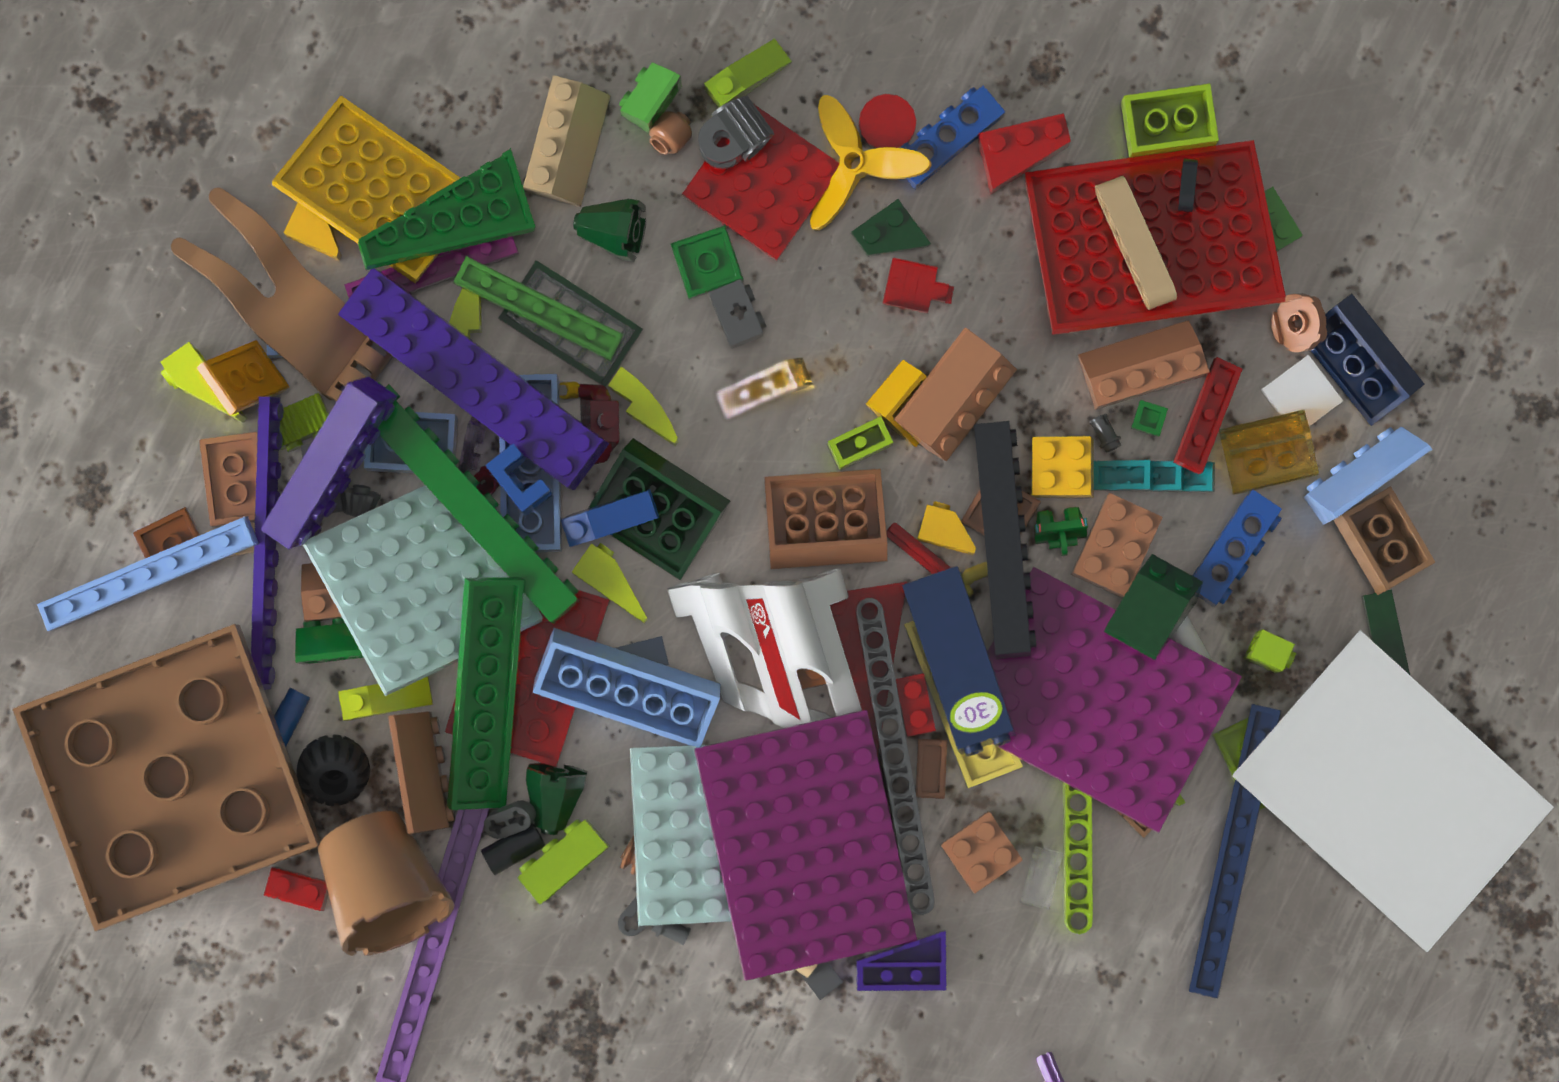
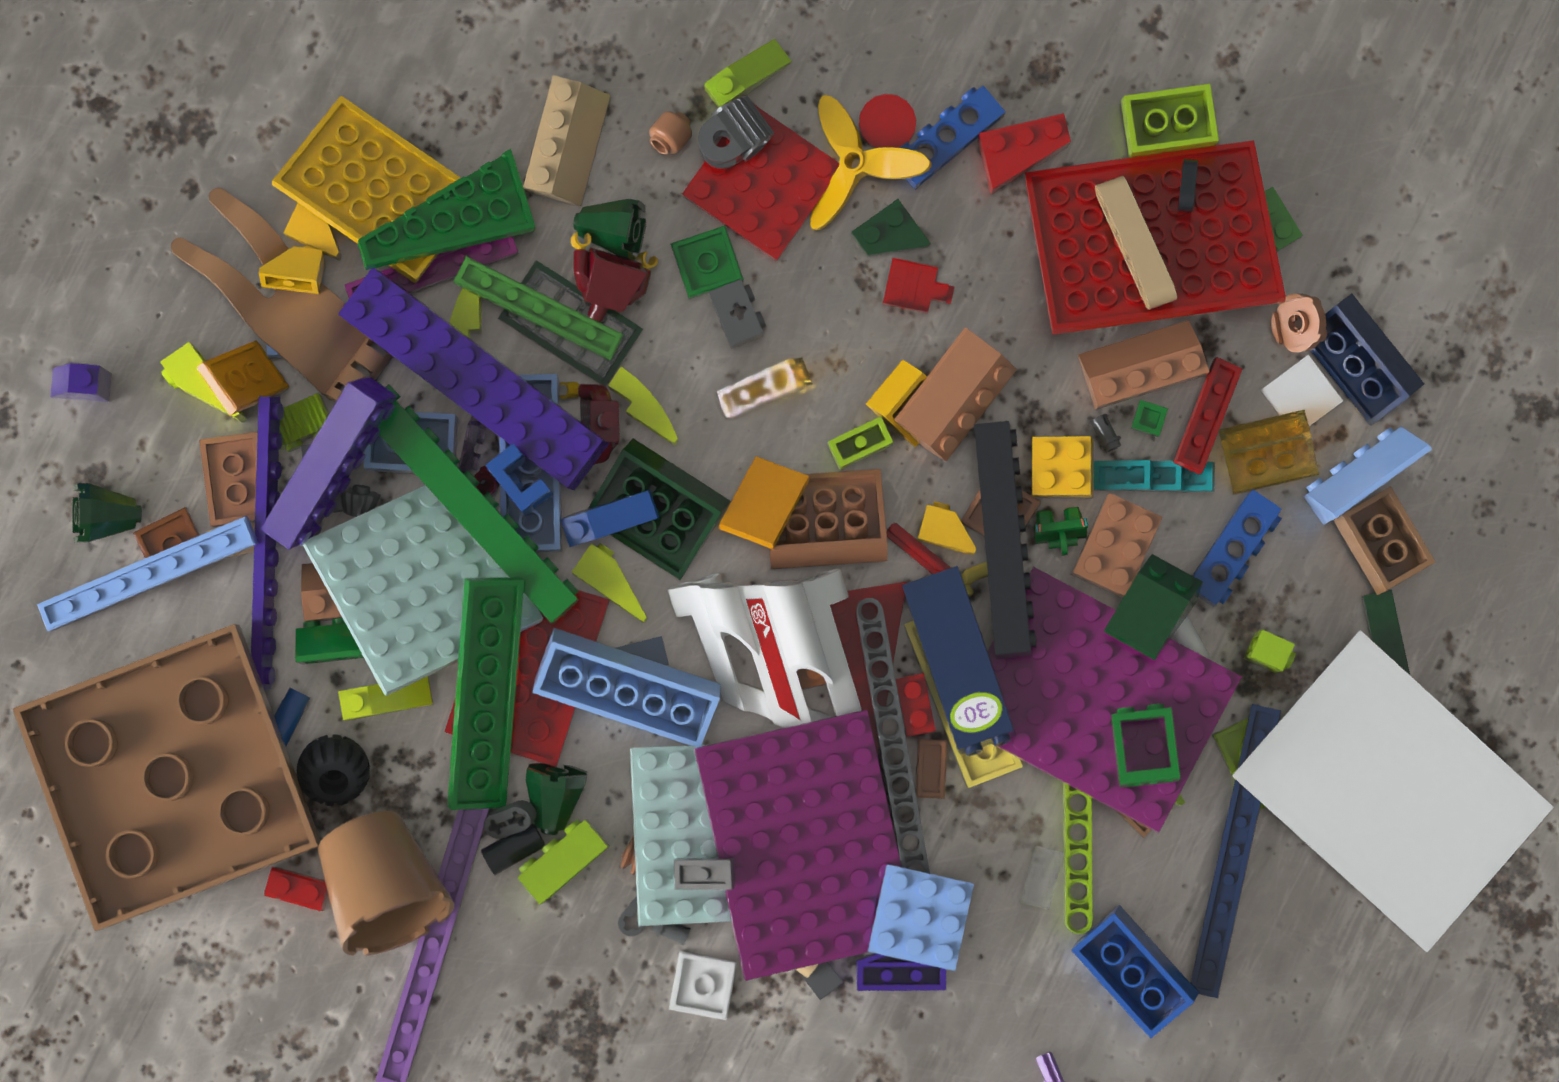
(81, 382): none -> dark purple slope
(102, 513): none -> dark green cone
(294, 270): none -> yellow slope
(420, 771): nougat slope -> none
(609, 279): none -> dark red torso
(651, 96): bright green slope -> none
(703, 985): none -> white tile
(704, 873): none -> plate
(764, 502): none -> light orange tile
(920, 917): none -> light blue plate
(981, 852): nougat brick -> none
(1135, 971): none -> blue brick
(1152, 776): none -> green window

